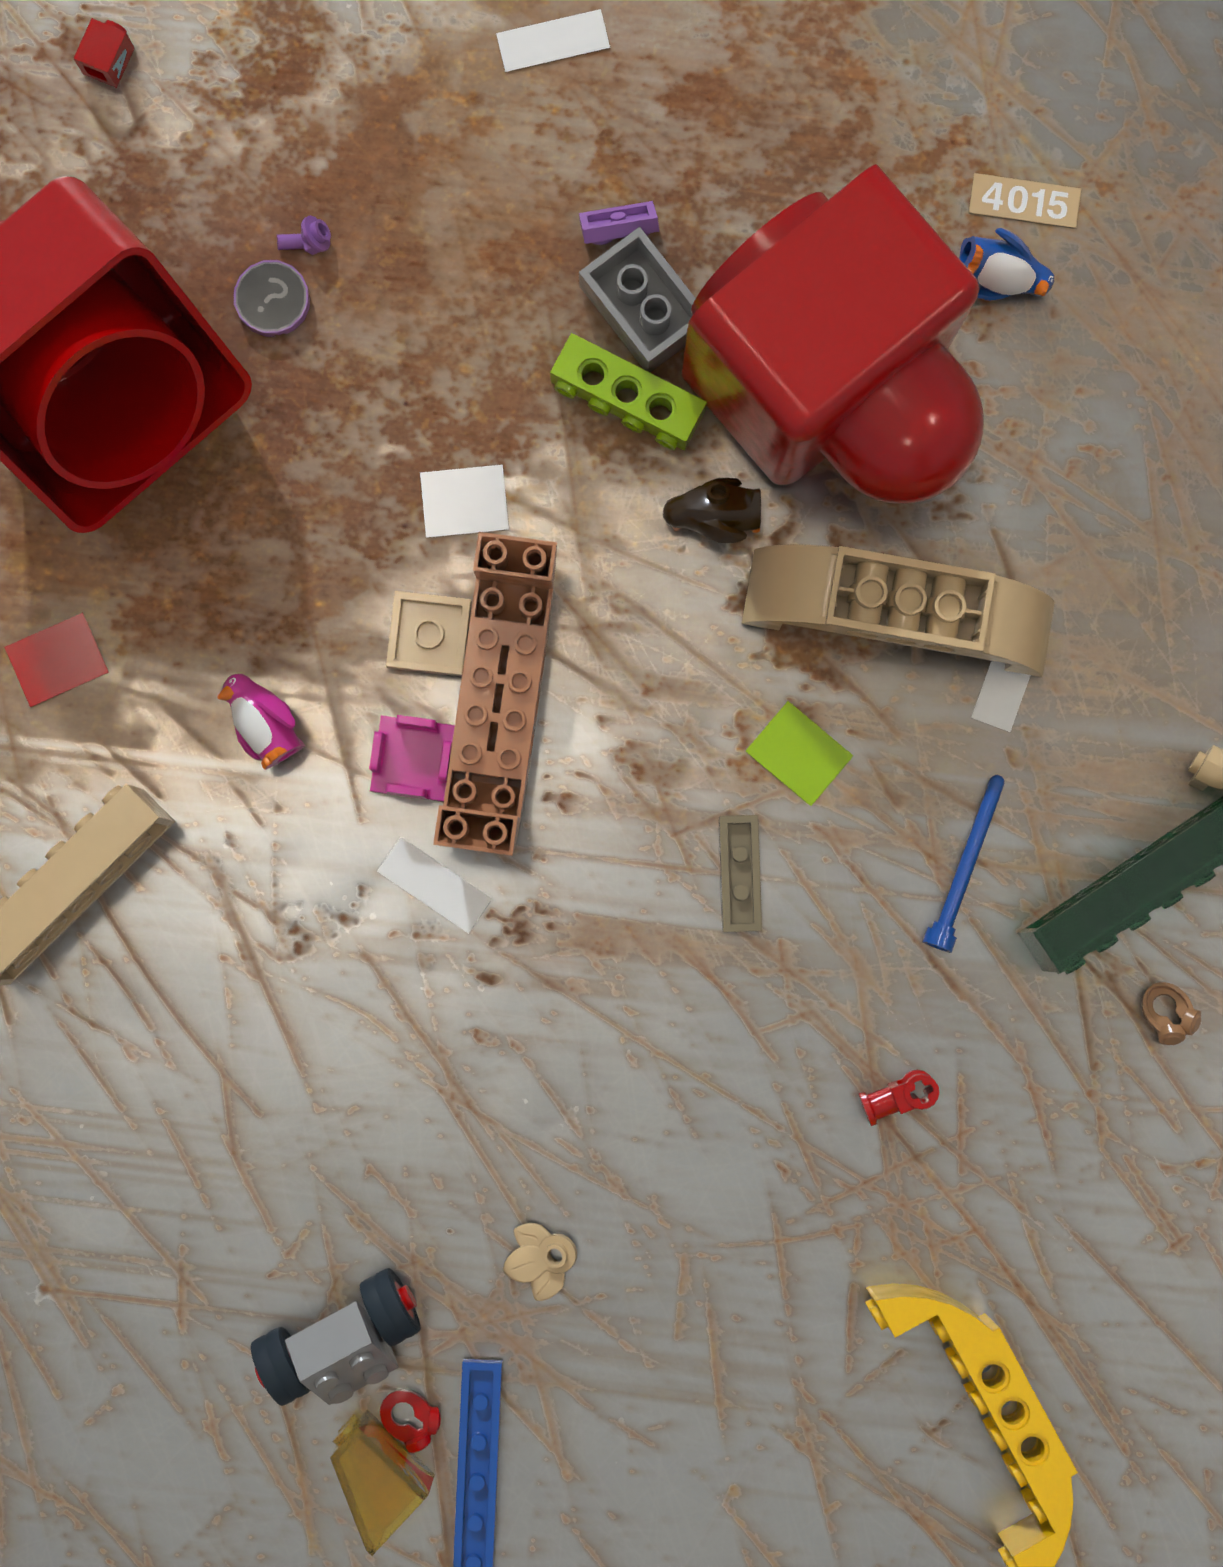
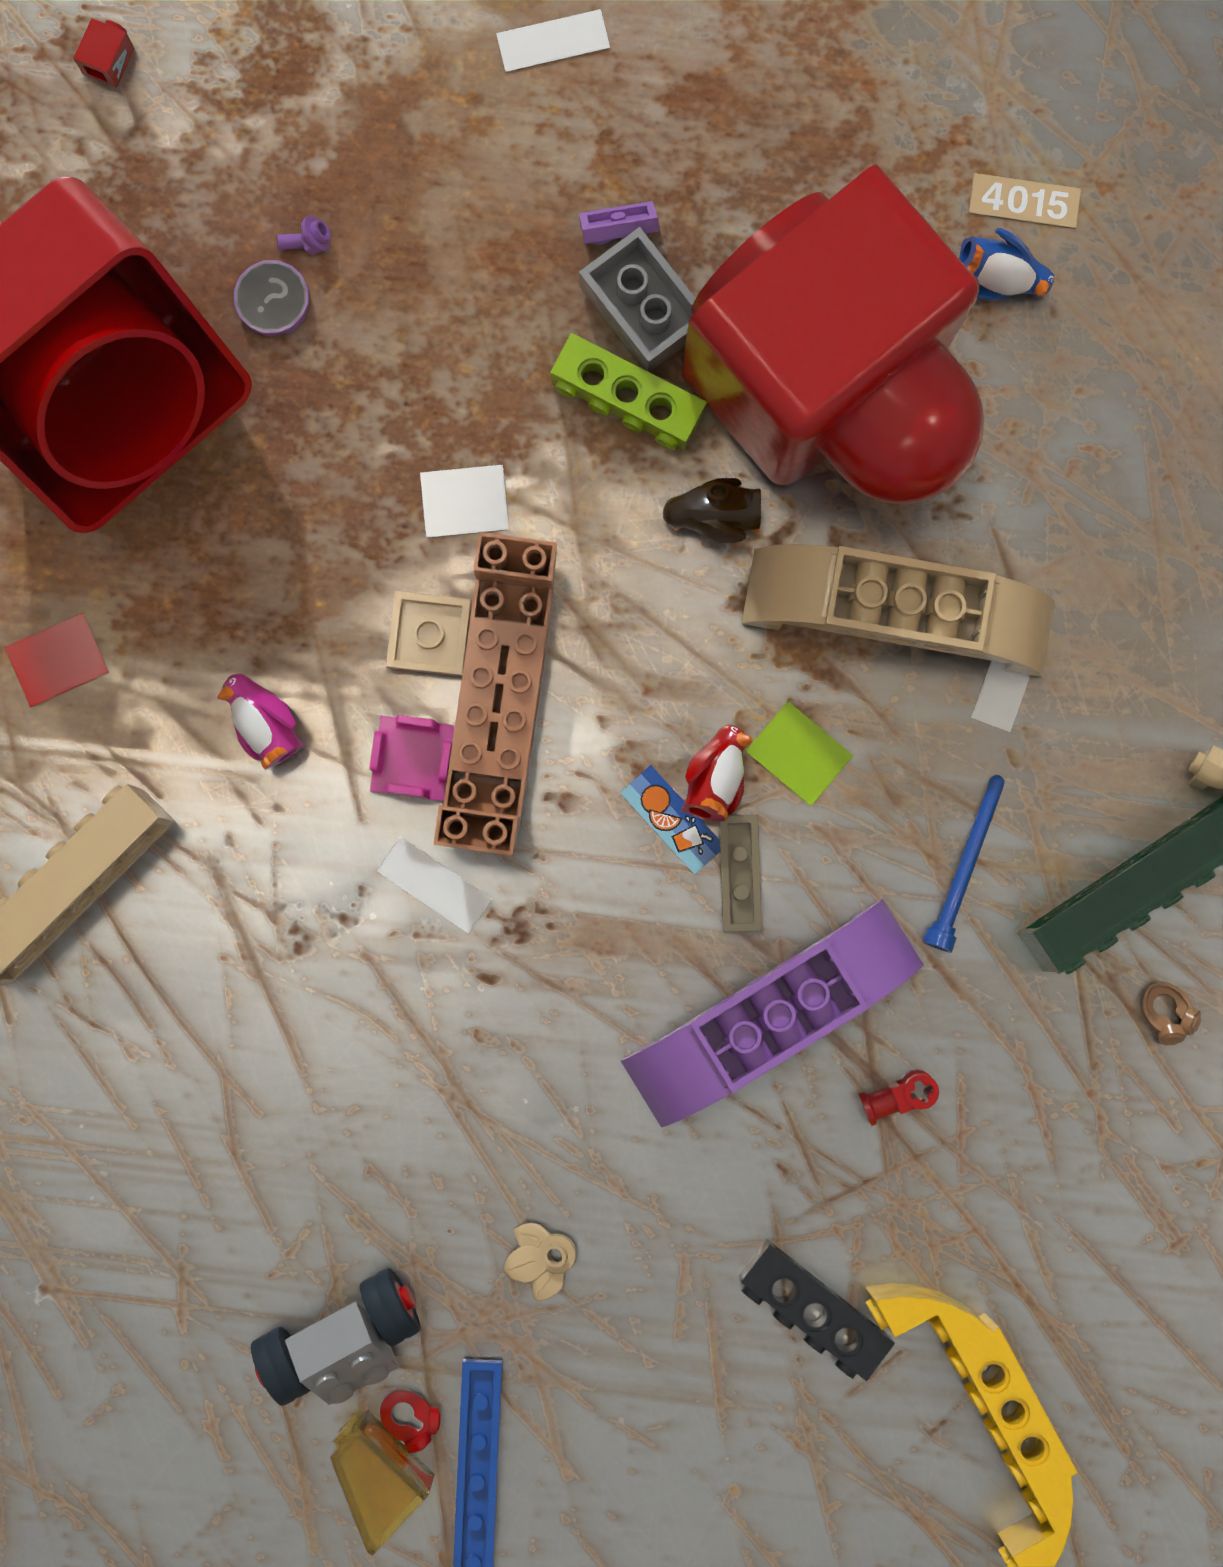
(662, 811): none -> sticker
(717, 776): none -> red animal
(774, 1016): none -> medium lavender slope
(859, 1356): none -> black brick

